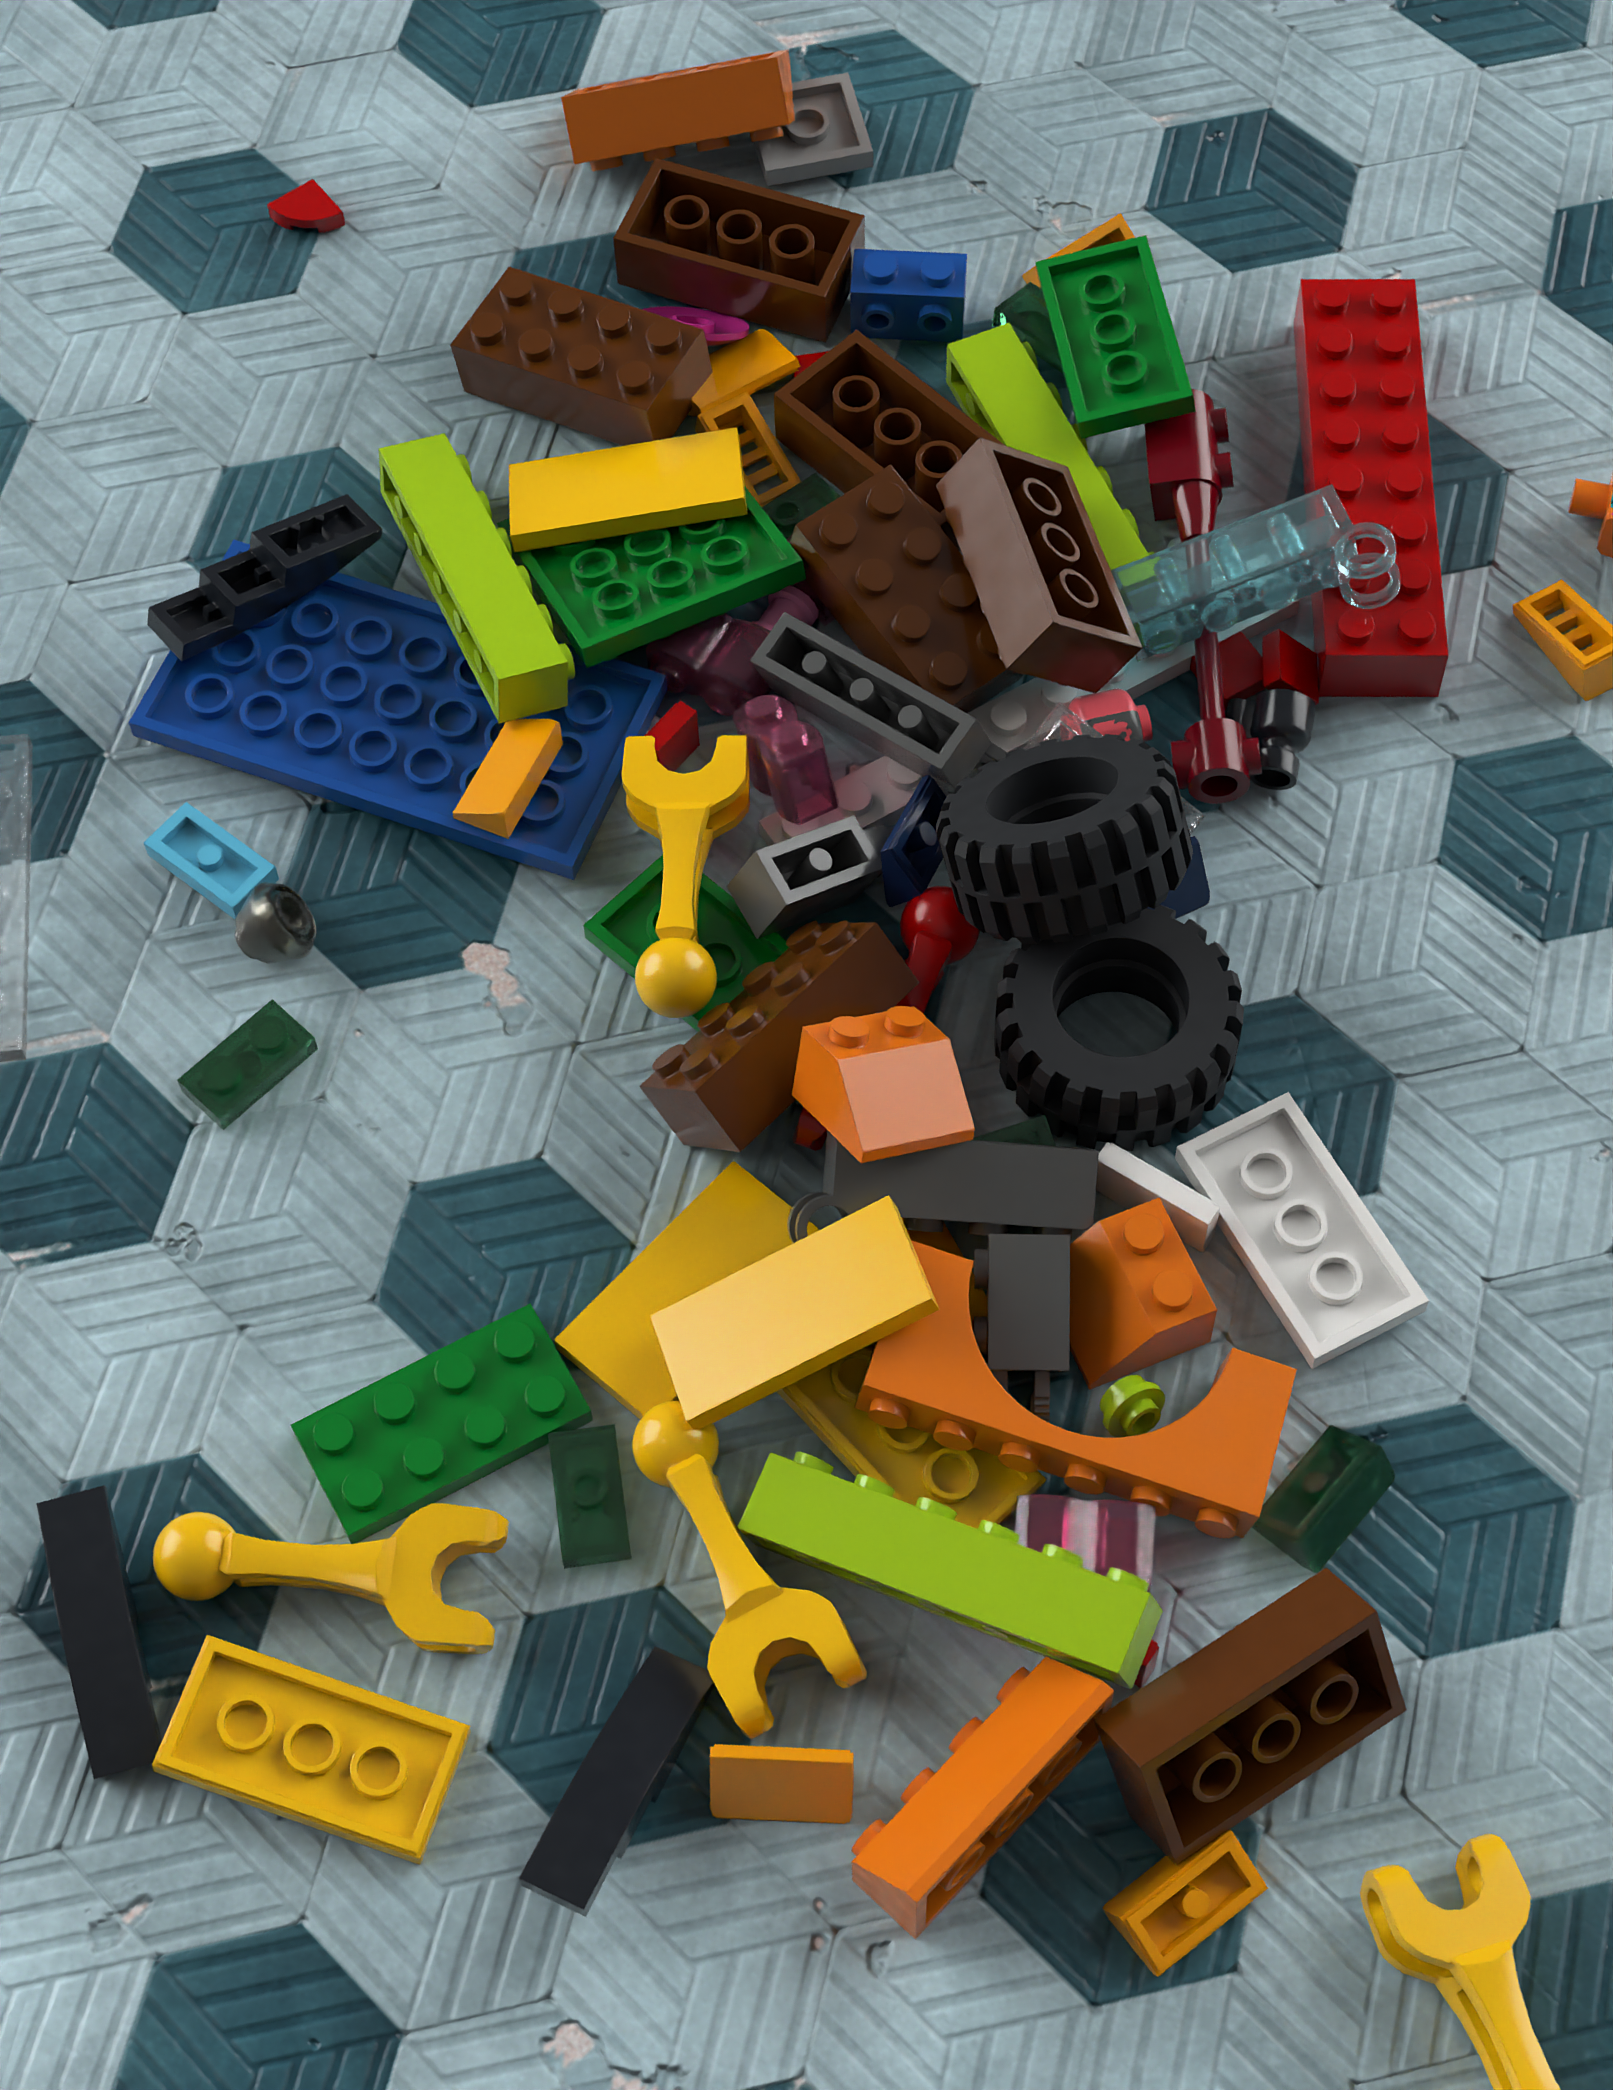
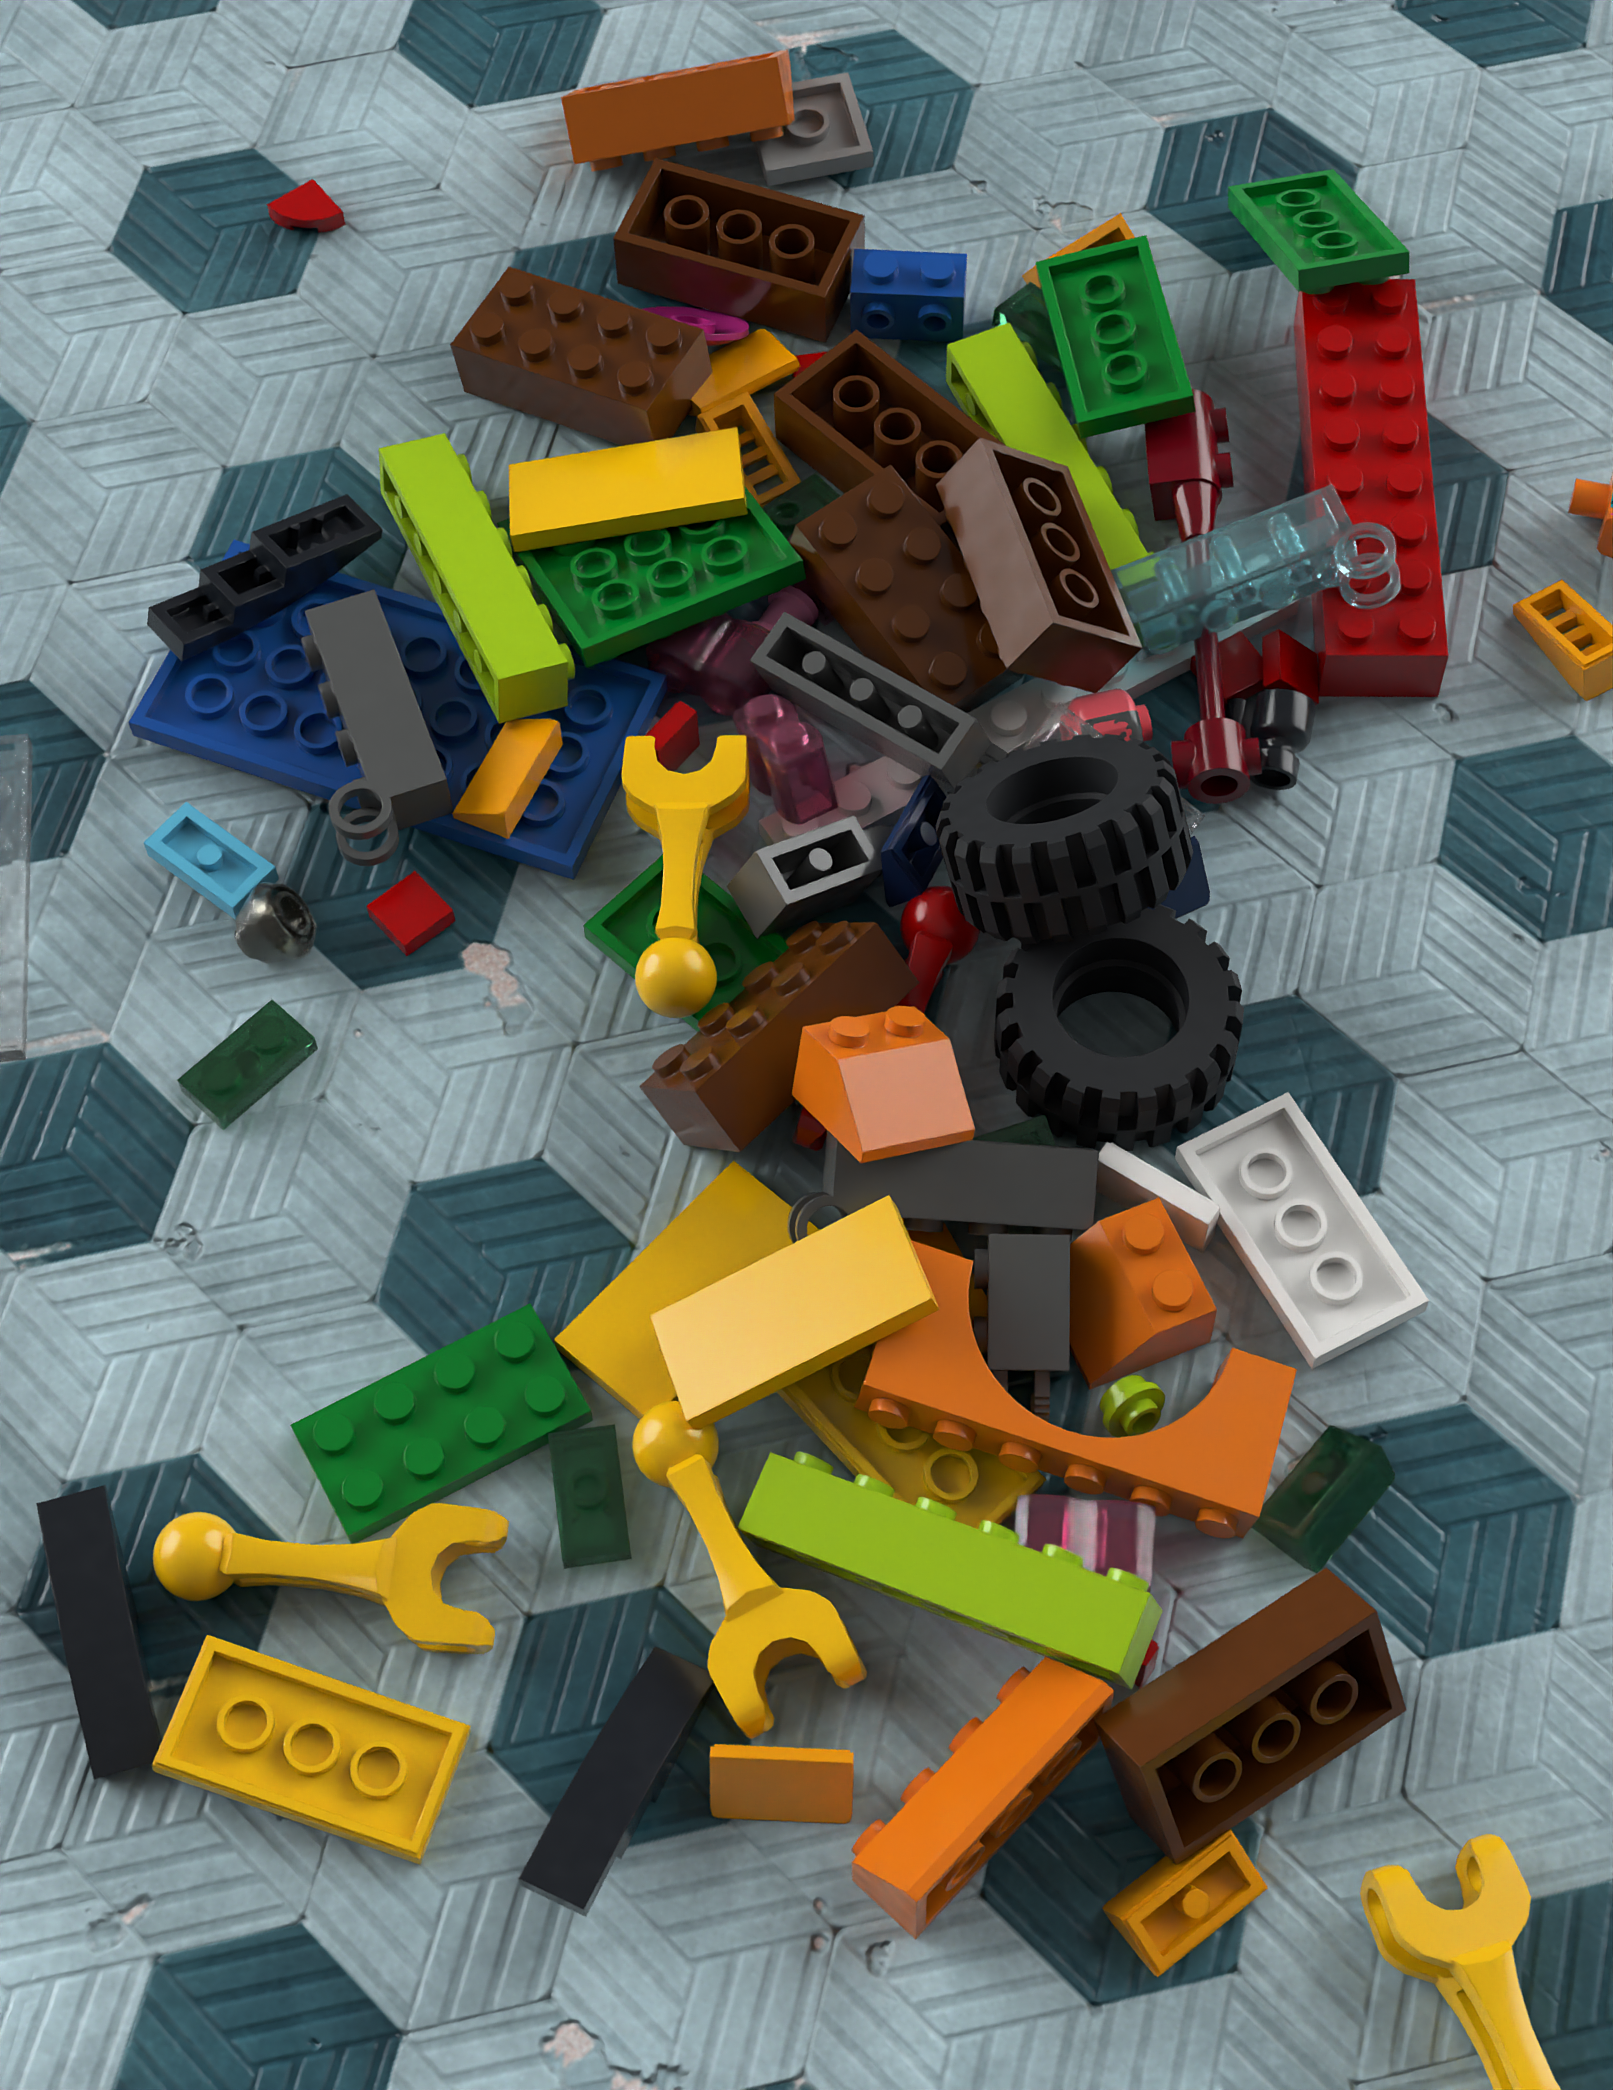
(381, 725): none -> dark grey hinge
(411, 913): none -> red tile
(1318, 231): none -> green plate

